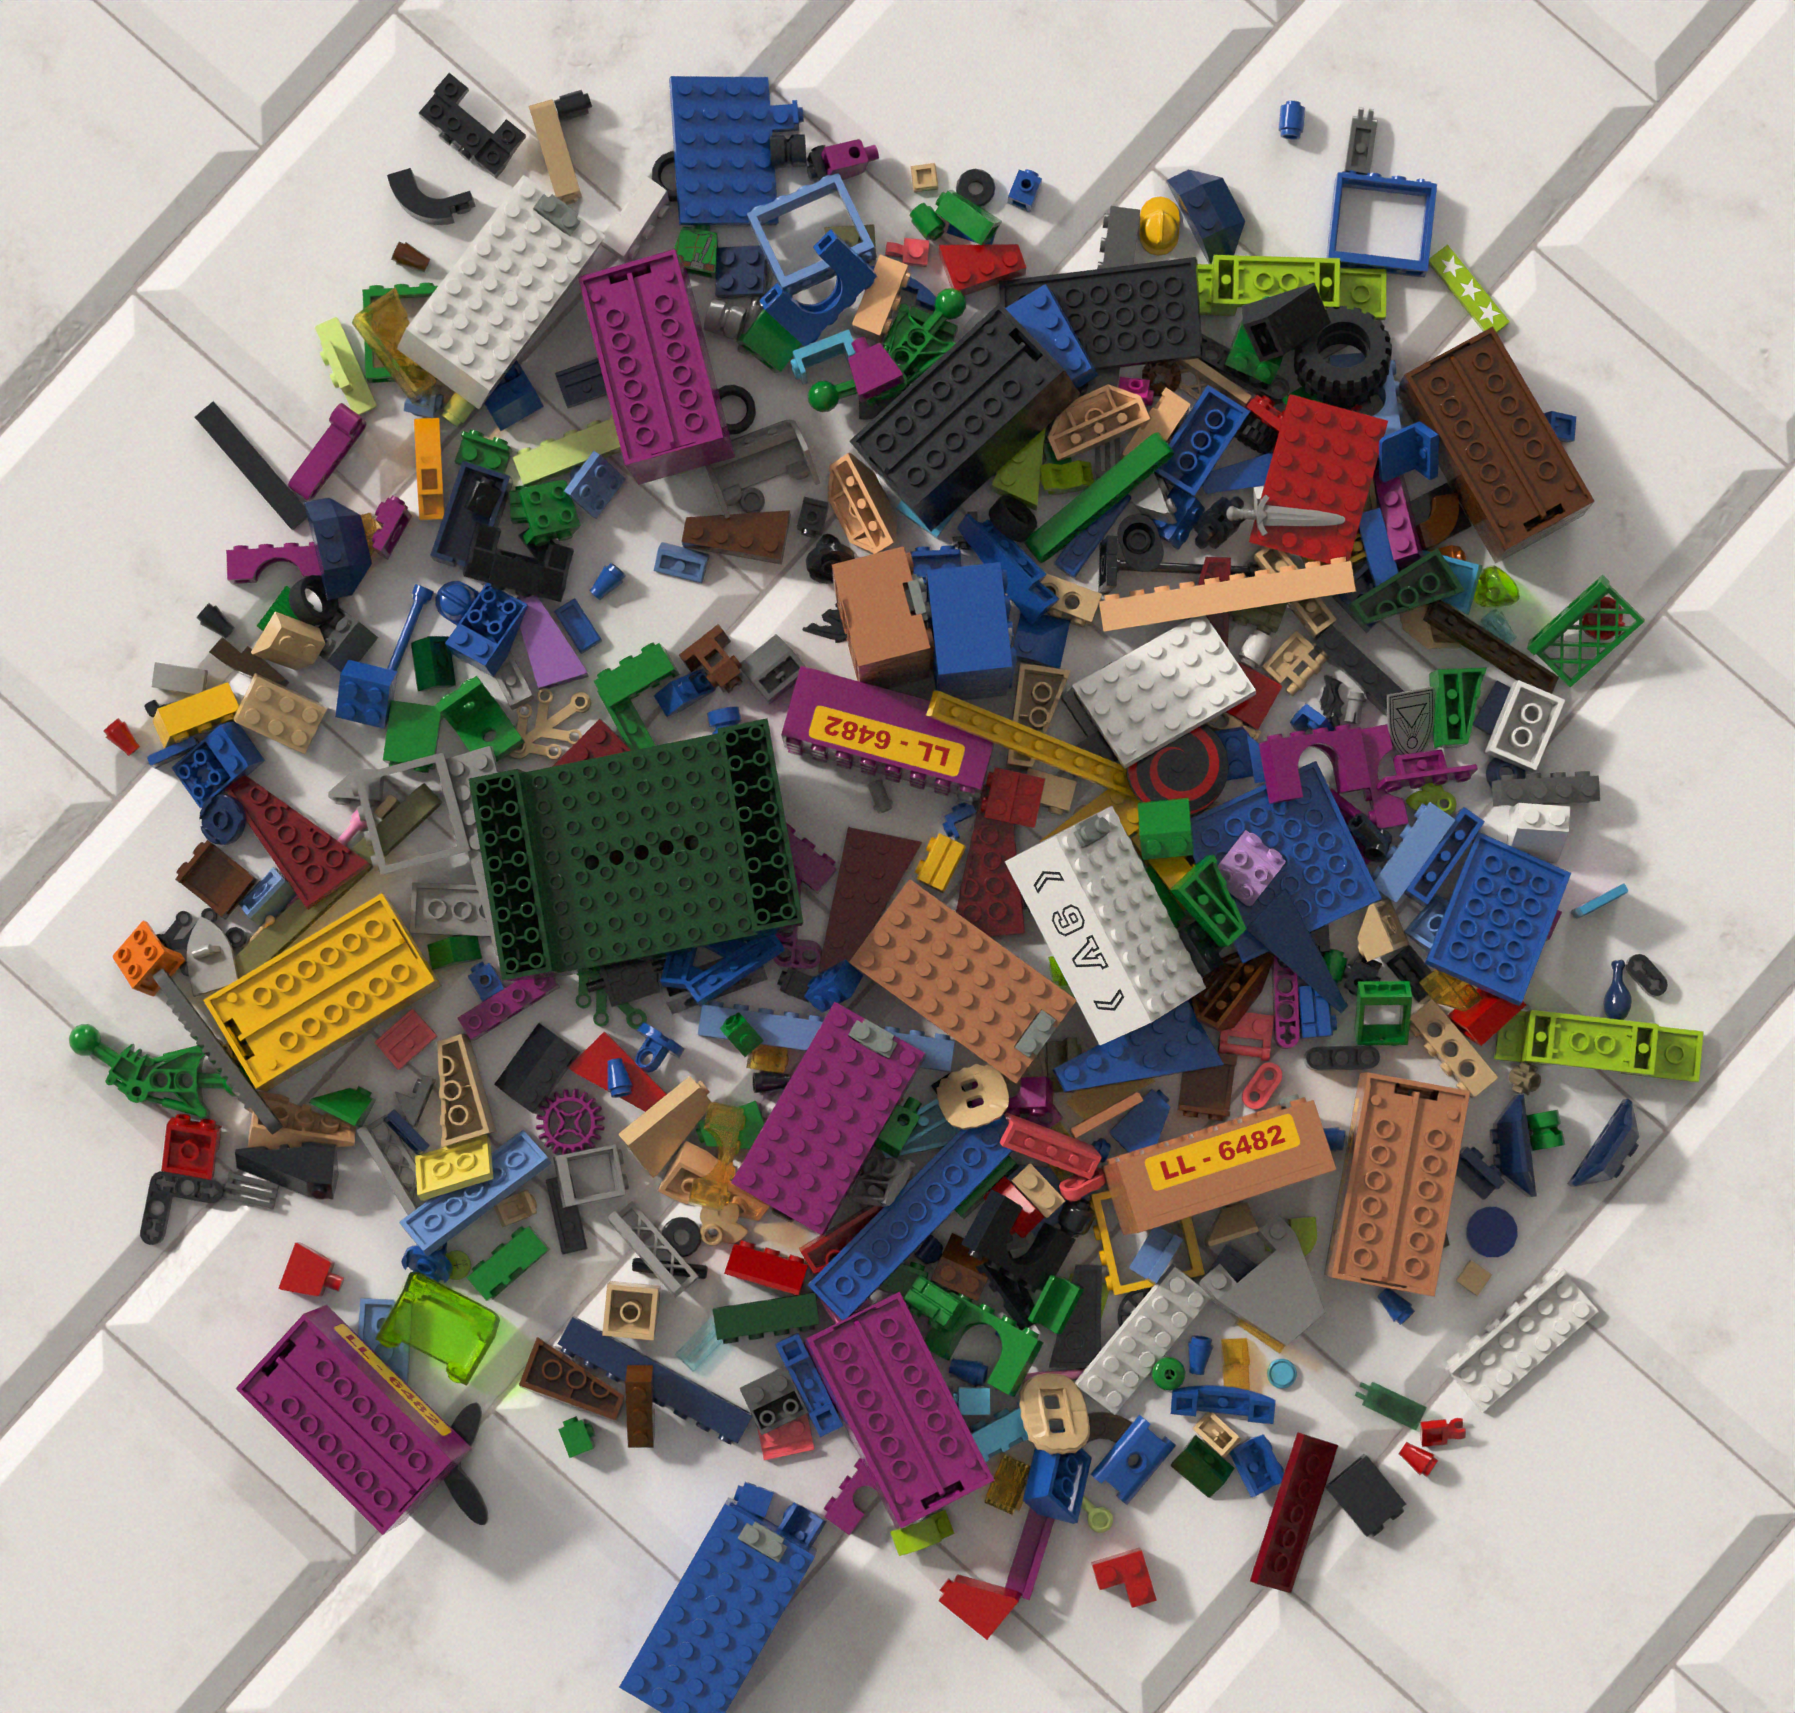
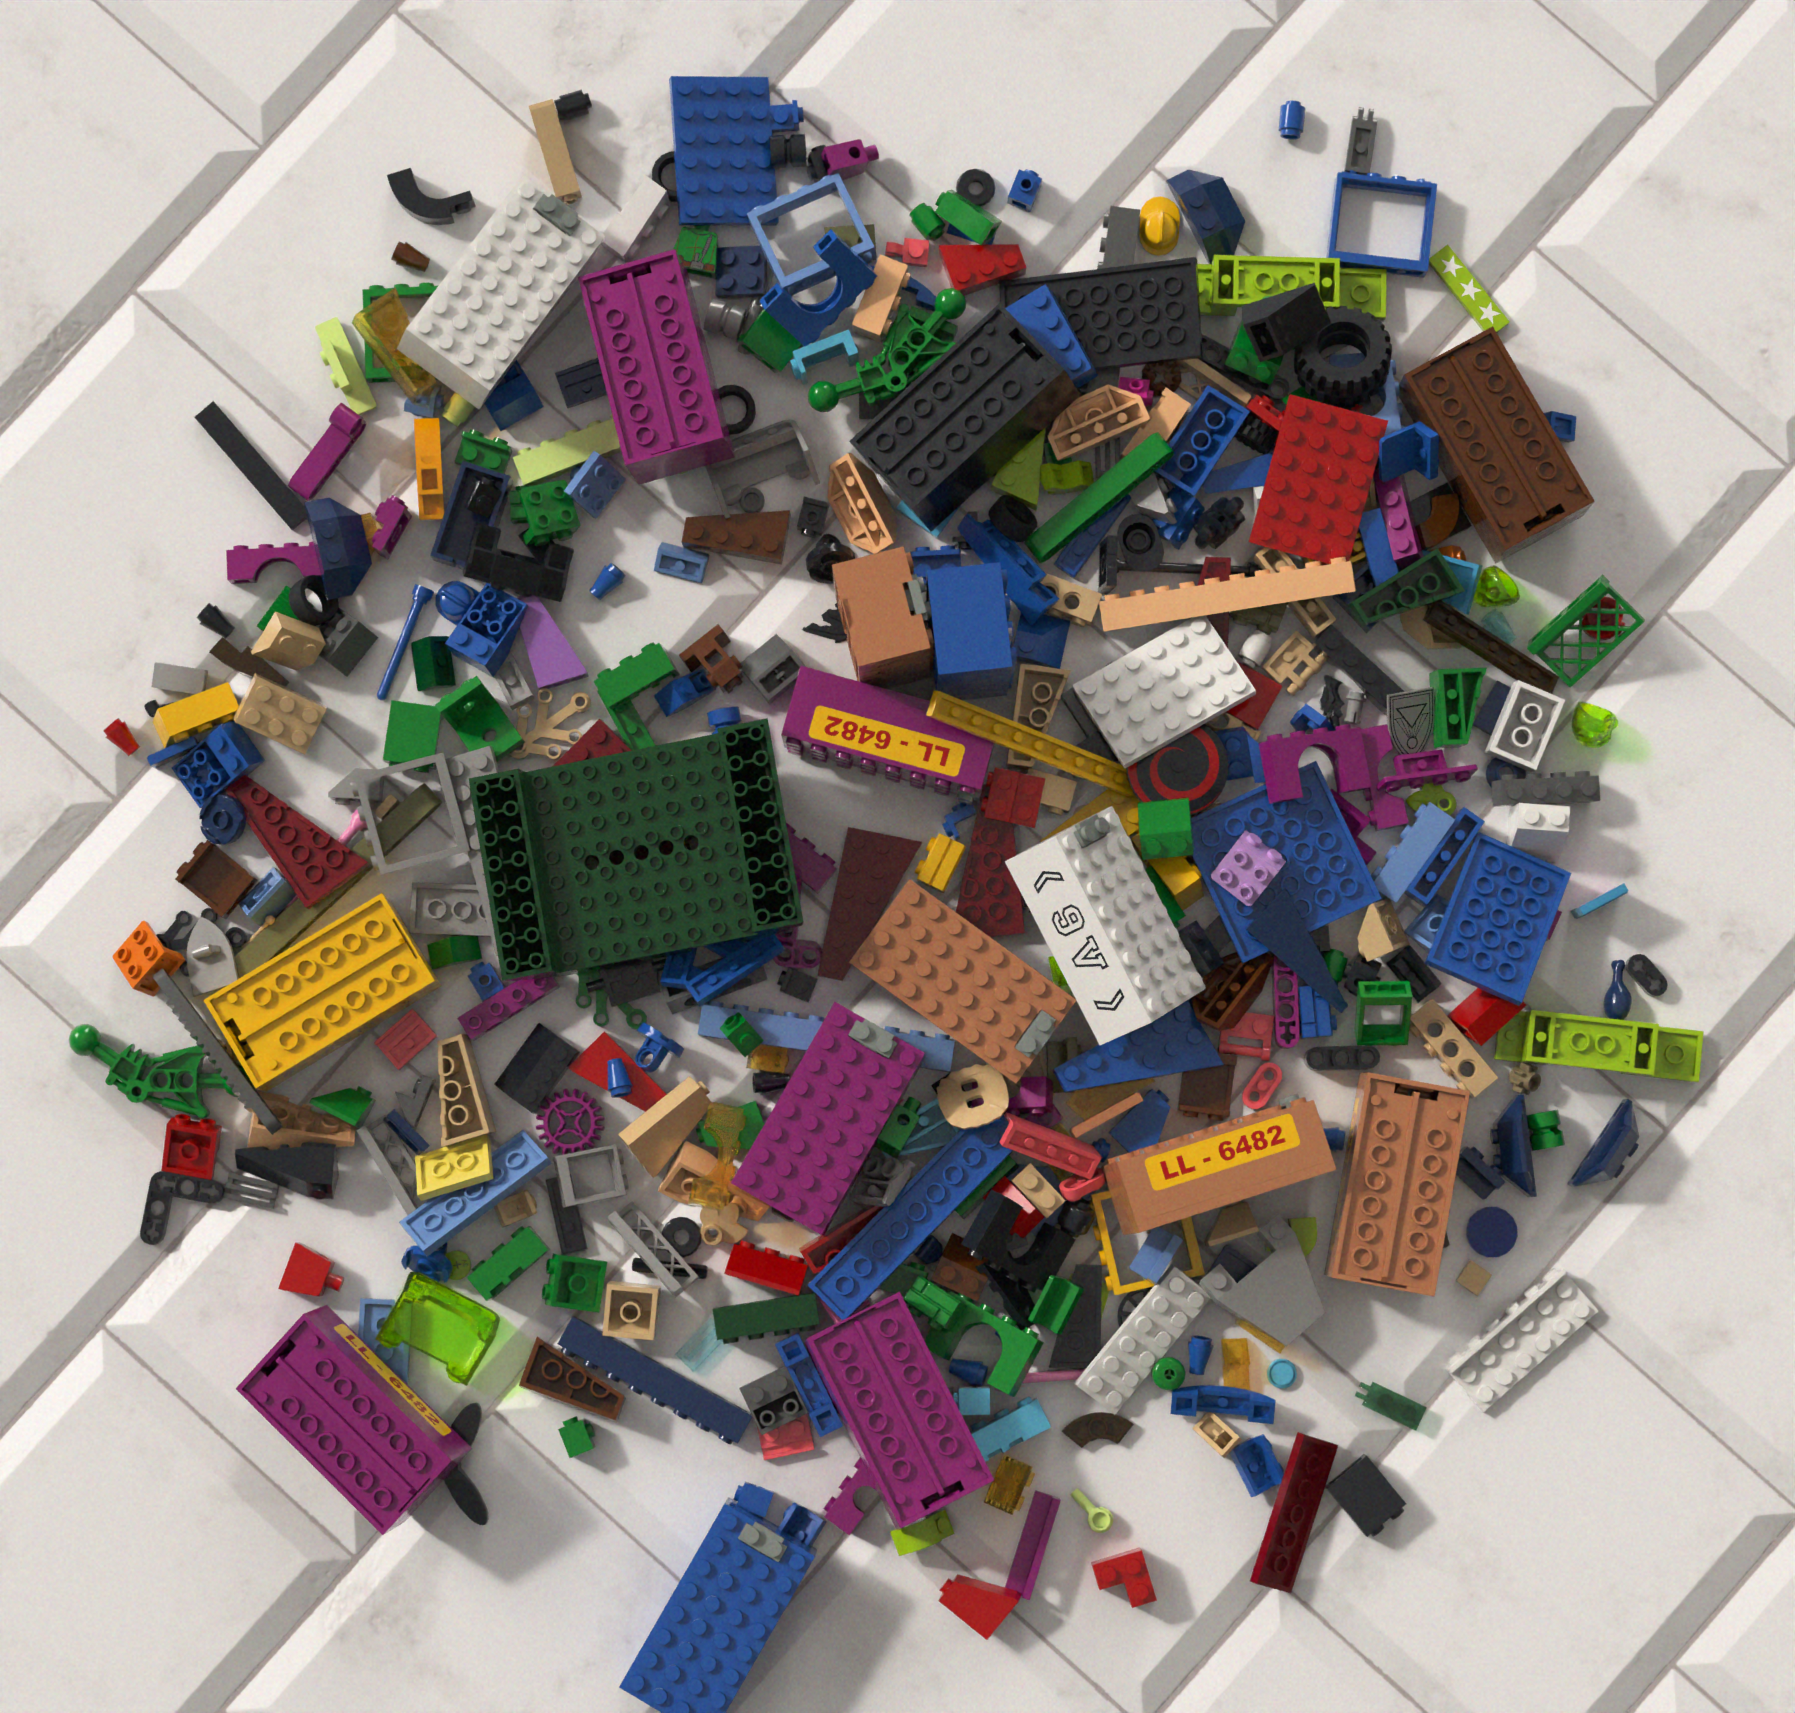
(365, 693): blue brick -> none
(465, 132): black bracket -> none
(574, 1282): none -> green plate
(578, 626): blue tile -> none
(639, 1406): reddish brown arch -> none
(833, 985): blue brick -> none
(873, 370): magenta torso -> none
(879, 796): light grey pin -> none
(924, 177): tan tile -> none
(1057, 1484): blue slope -> none
(1071, 1411): tan piece -> none
(1131, 1478): blue piece -> none
(1202, 1466): dark green panel -> none
(1209, 901): green wedge -> none
(1283, 516): light grey sword -> none
(1374, 839): black piece -> none
(1395, 1305): blue cone -> none
(1418, 1459): red cone -> none
(1438, 1431): red plate -> none
(1450, 991): clear yellow slope -> none
(1592, 725): none -> clear neon green piece

